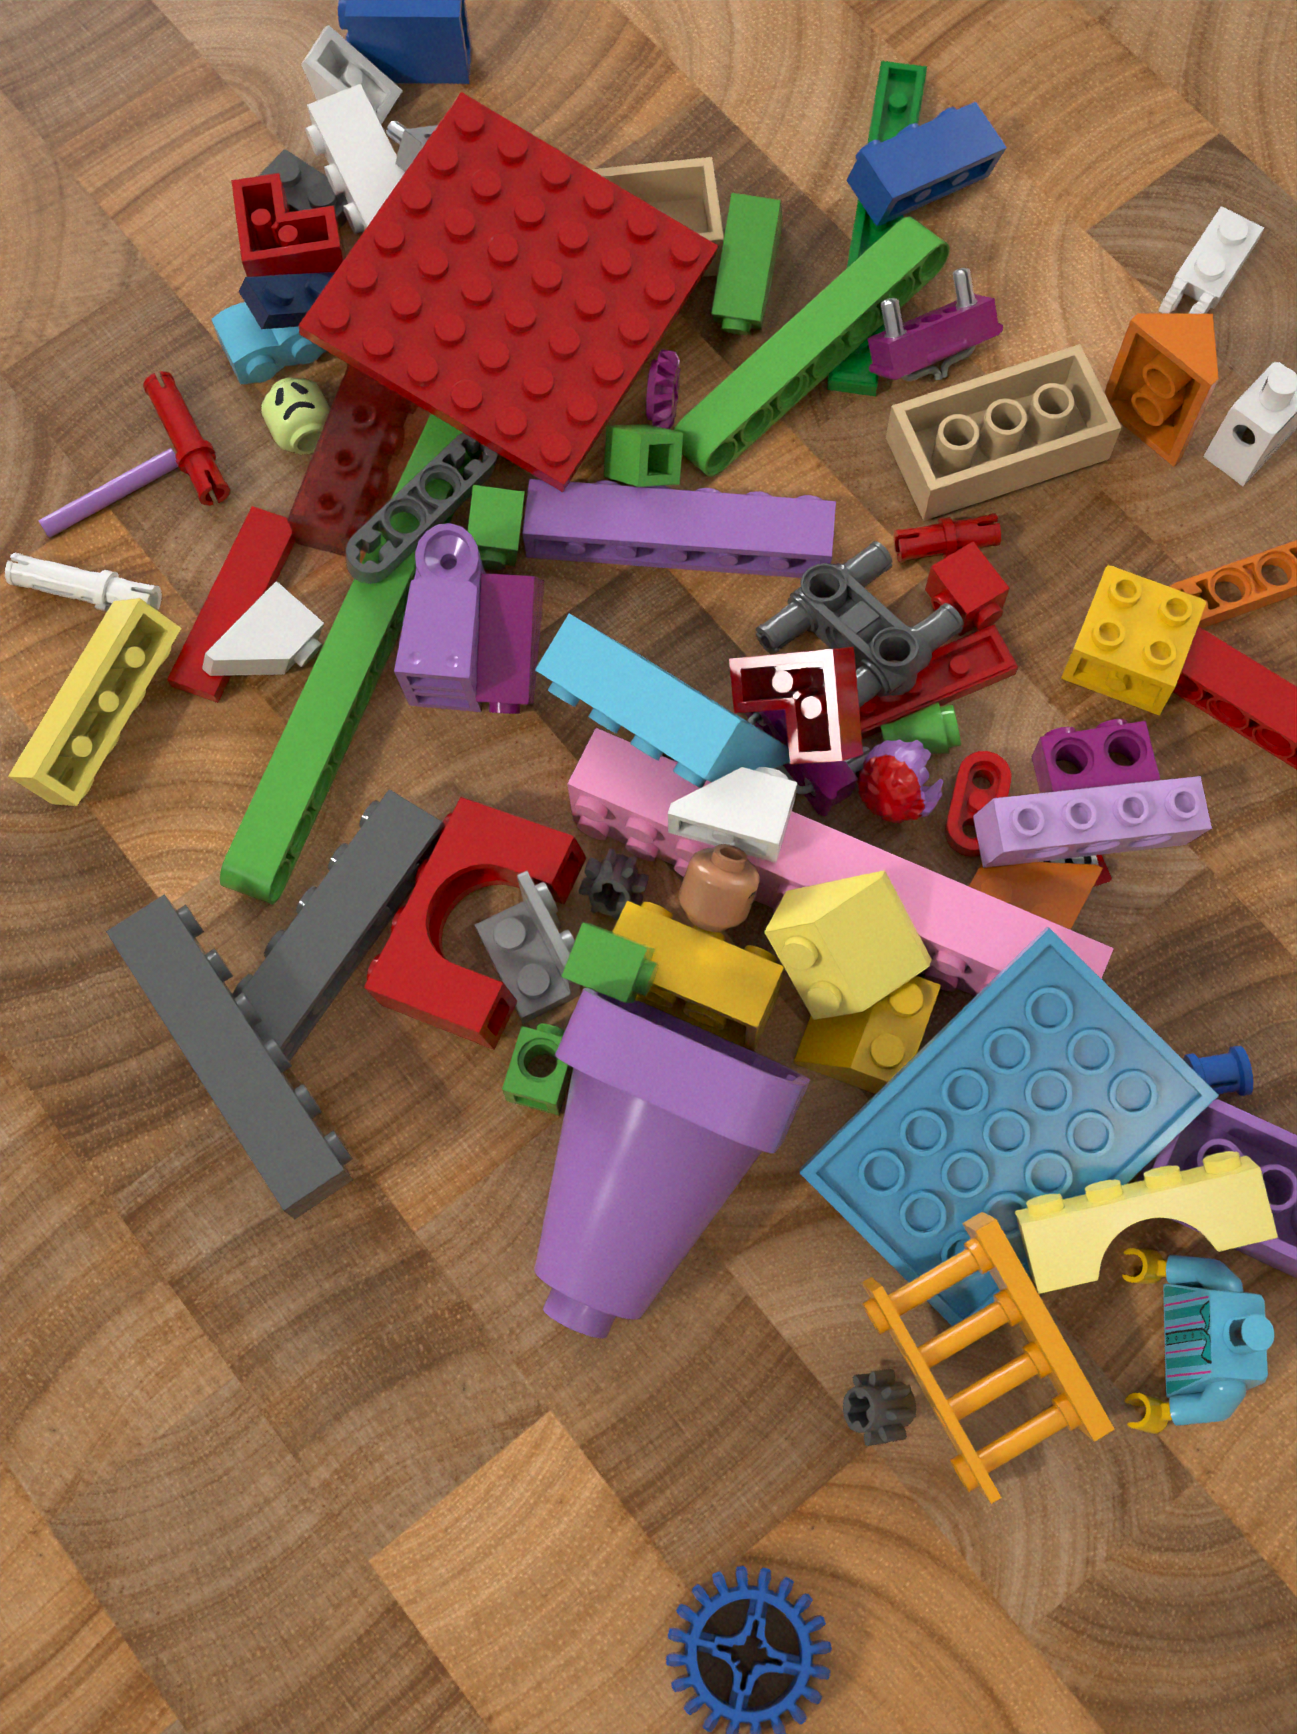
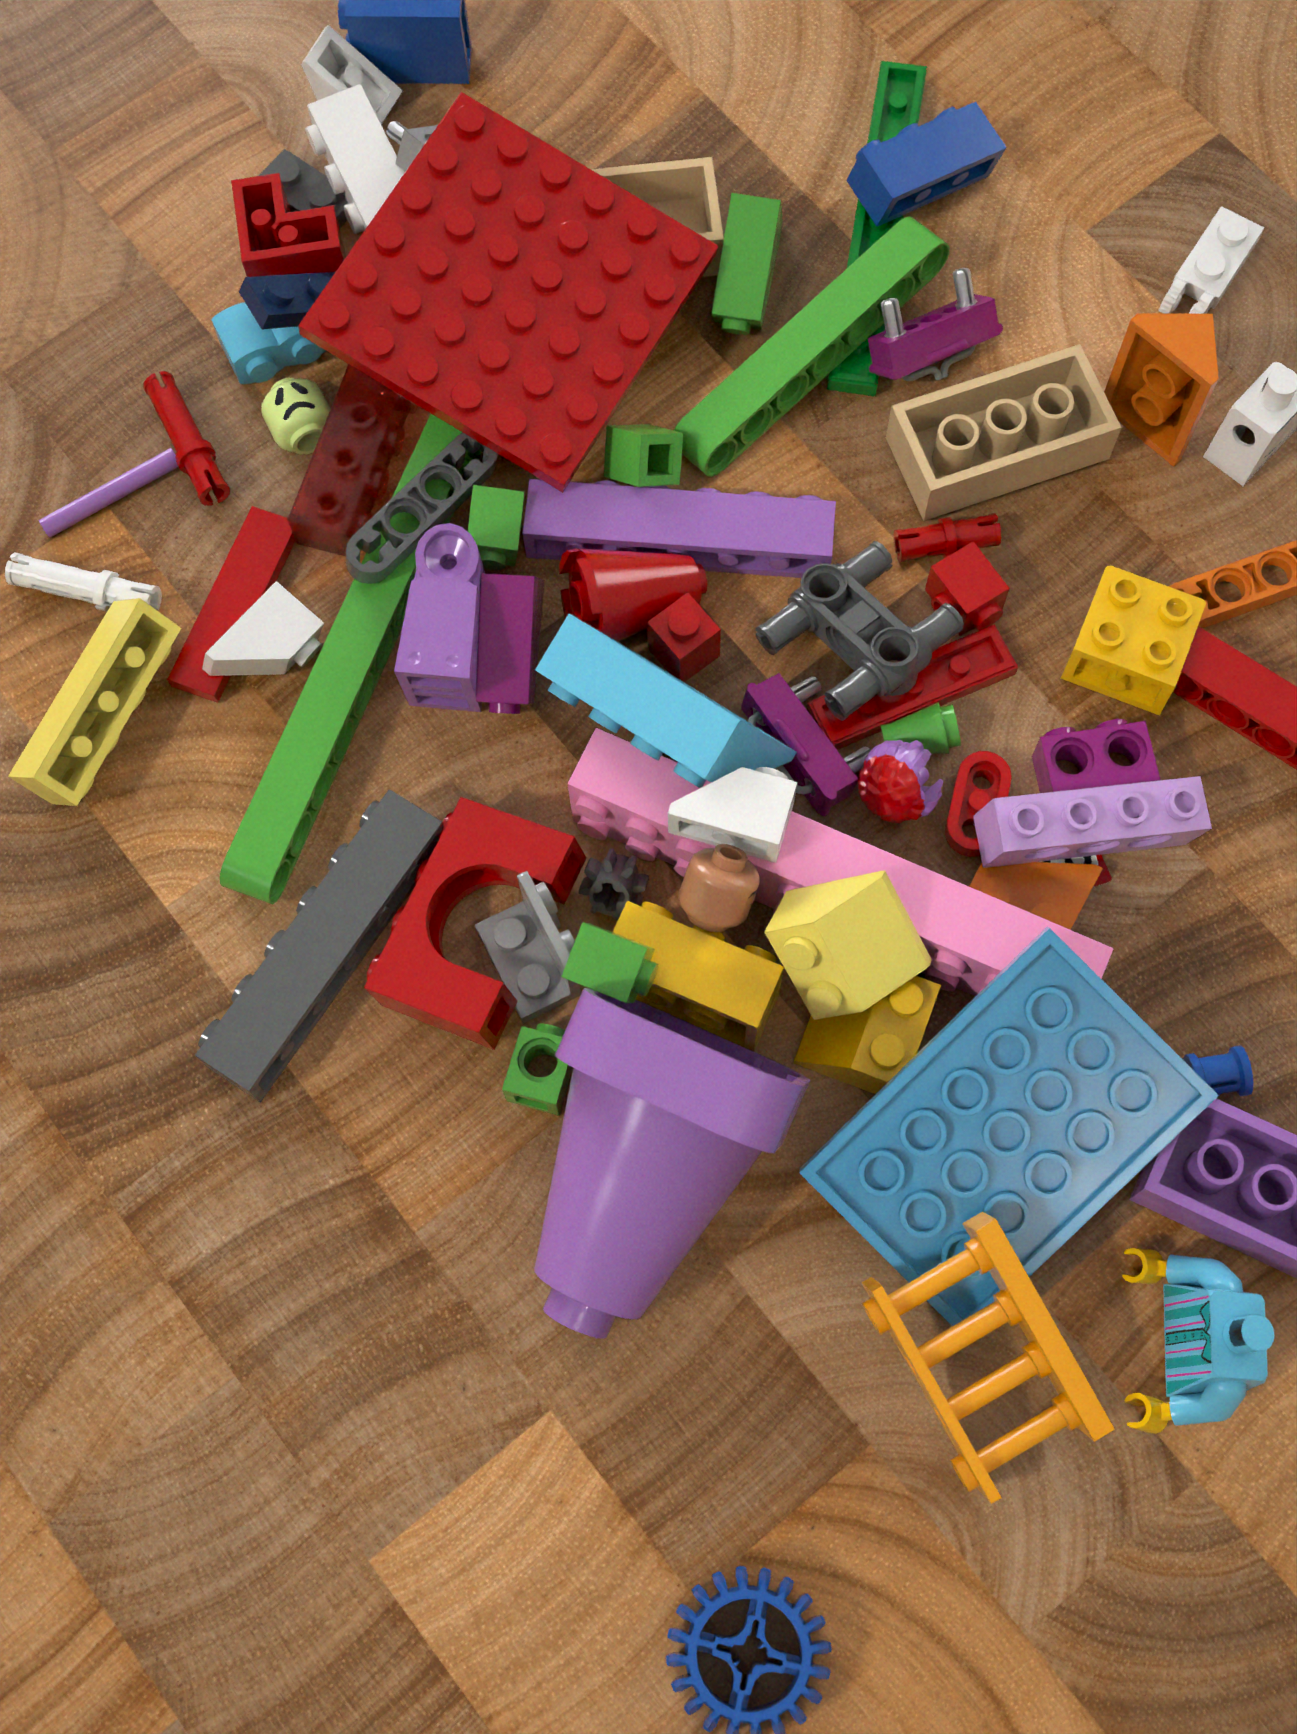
(230, 1056): dark grey brick -> none
(626, 588): none -> red cone
(663, 389): magenta gear -> none
(684, 638): none -> red brick
(814, 691): red brick -> none
(879, 1407): dark grey gear -> none
(1070, 1235): light yellow arch -> none

